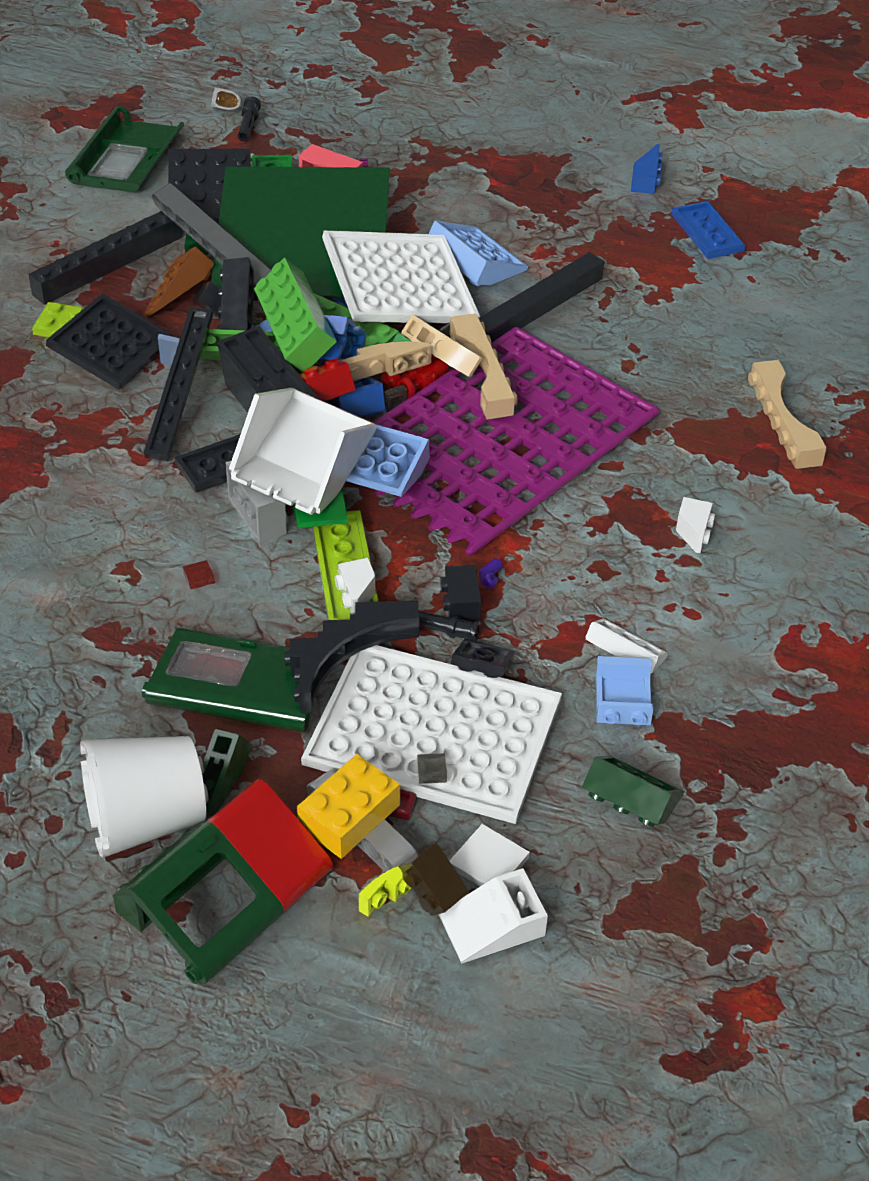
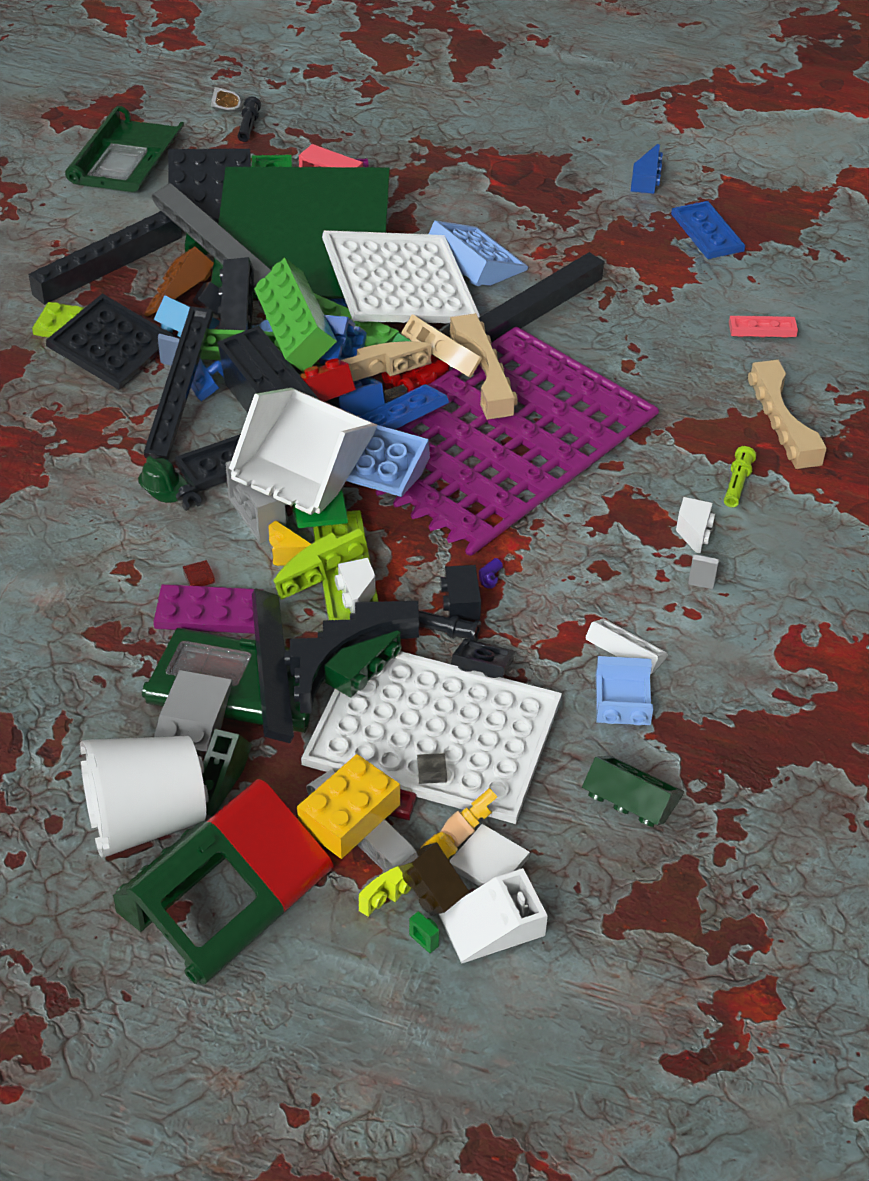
(161, 479): none -> dark green piece
(174, 314): none -> slope
(186, 493): none -> black plate
(194, 708): none -> light grey slope
(203, 381): none -> blue plate
(205, 609): none -> magenta plate
(272, 667): none -> black tile
(285, 543): none -> yellow slope
(311, 563): none -> lime slope
(358, 663): none -> dark green slope
(407, 407): none -> blue tile
(424, 931): none -> green plate
(462, 824): none -> yellow piece
(703, 571): none -> light grey slope
(740, 470): none -> lime pin
(763, 326): none -> coral plate

